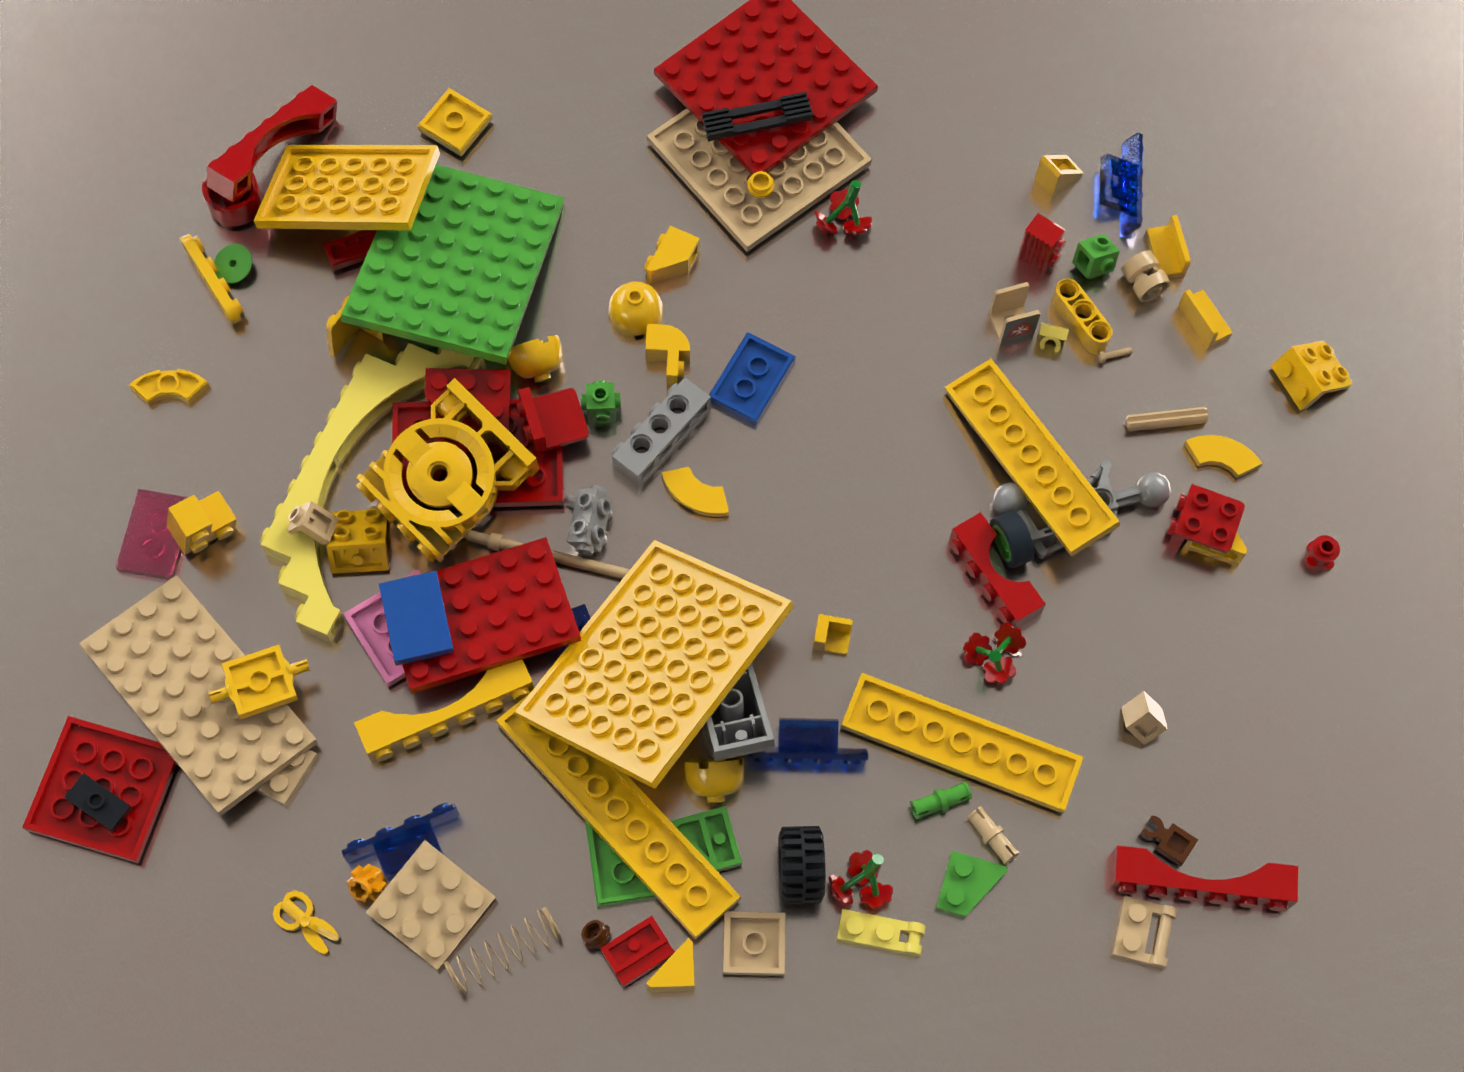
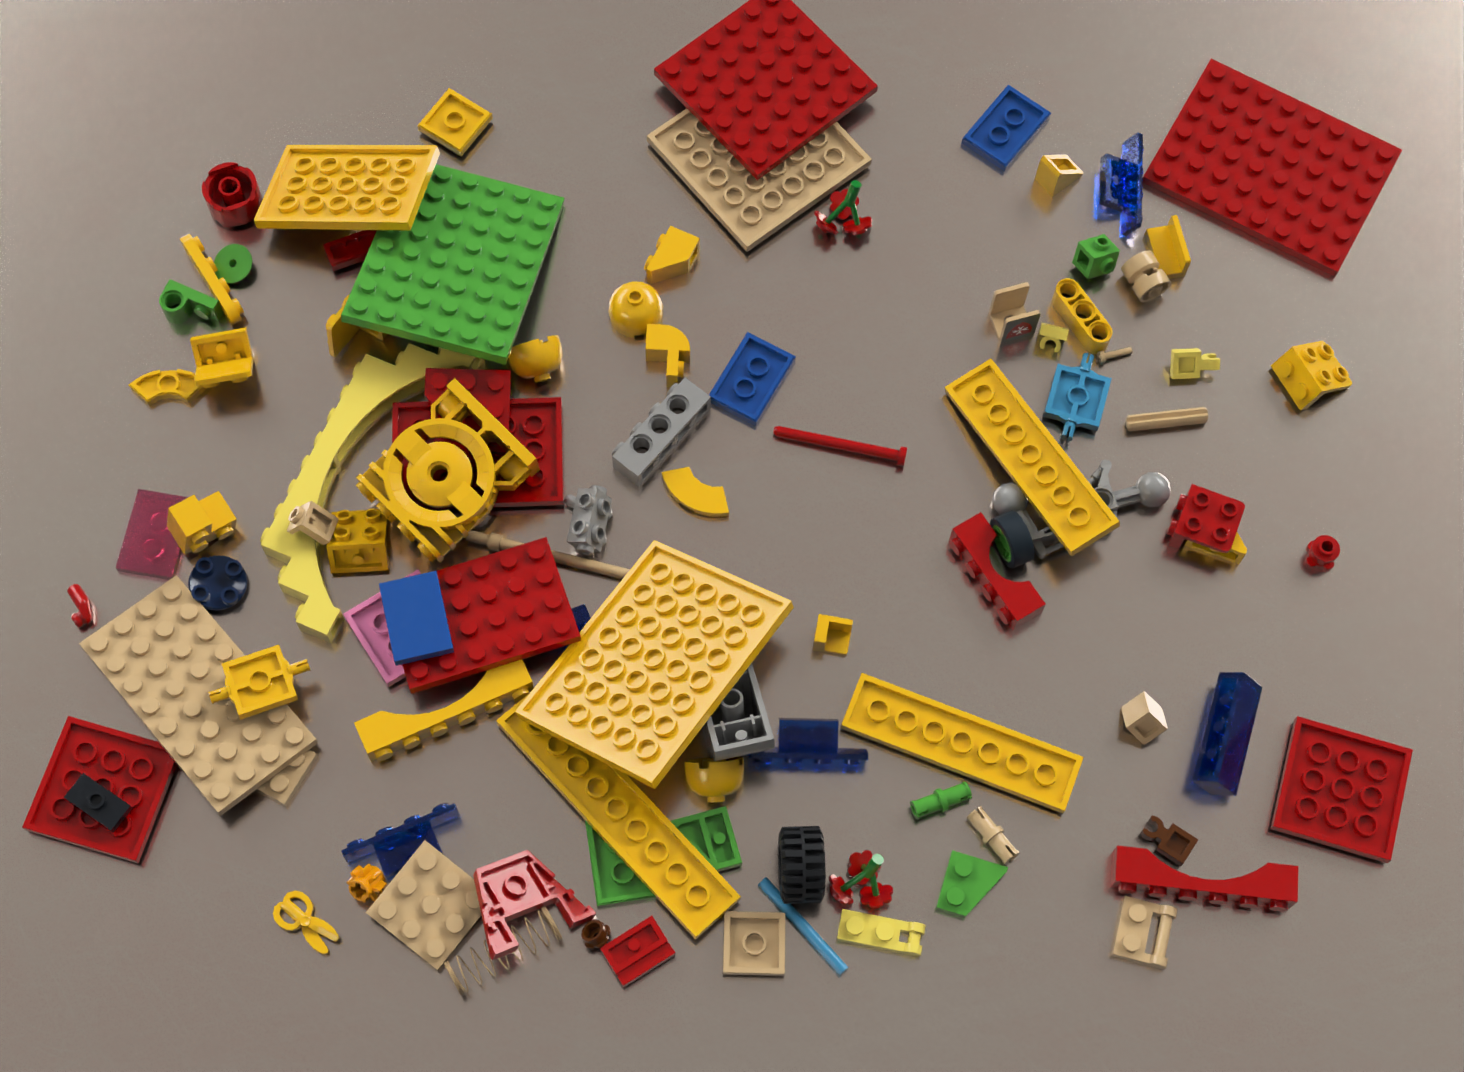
(82, 602): none -> red arm
(189, 301): none -> bright green plate
(217, 582): none -> dark blue dish
(222, 357): none -> yellow bracket
(305, 114): red arch -> none
(515, 889): none -> wing
(552, 419): red bracket -> none
(600, 402): bright green brick -> none
(676, 972): yellow slope -> none
(719, 122): black container -> none
(760, 184): yellow plate -> none
(804, 927): none -> dark azure bar
(842, 444): none -> red bar
(999, 667): red plant -> none
(1006, 127): none -> blue tile
(1042, 243): red brick -> none
(1077, 397): none -> dark azure plate
(1189, 362): none -> light yellow plate
(1204, 318): yellow panel -> none
(1223, 453): yellow tile -> none
(1227, 733): none -> clear blue brick
(1272, 166): none -> red plate
(1342, 789): none -> red plate

